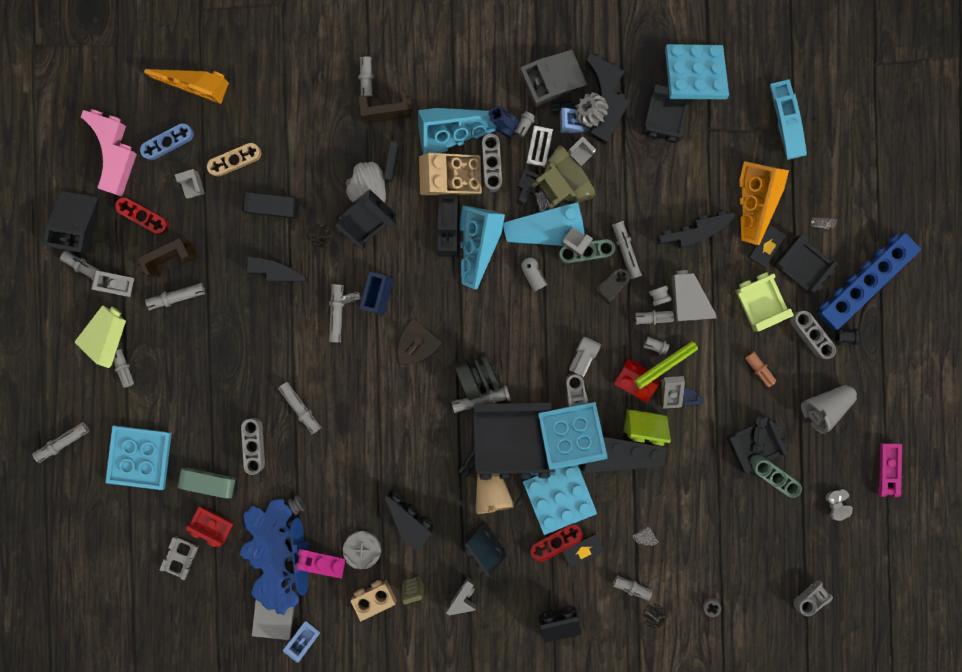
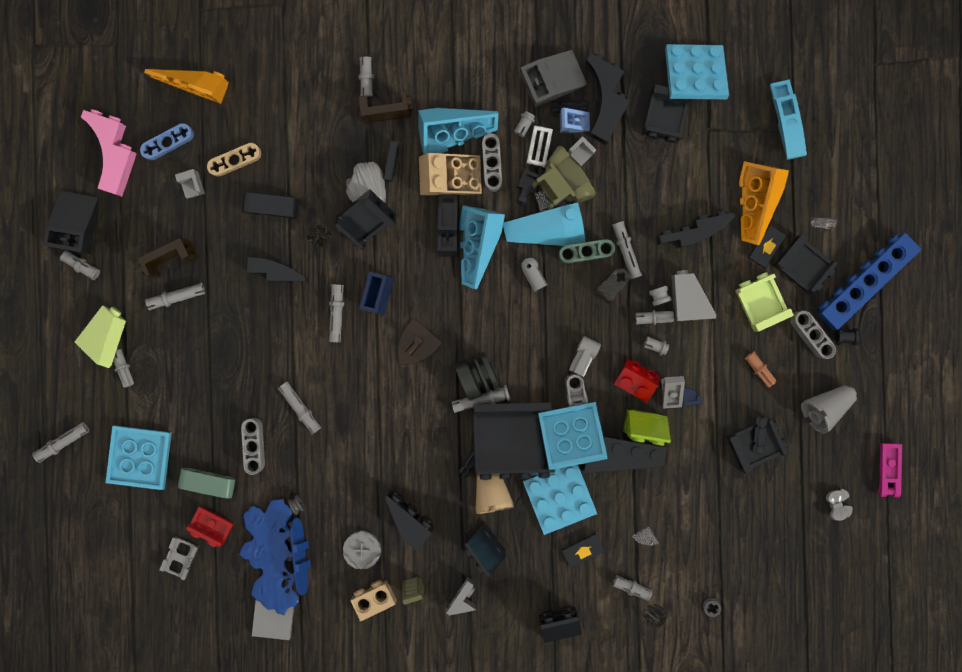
(112, 283): light grey slope -> none
(127, 213): red beam -> none
(301, 641): light blue slope -> none
(320, 564): dark pink plate -> none
(349, 298): clear tile -> none
(504, 122): dark blue piece -> none
(554, 551): red beam -> none
(576, 241): light grey panel -> none
(591, 109): light grey gear -> none
(665, 365): lime axle -> none
(783, 479): sand green beam -> none
(816, 598): light grey piece -> none

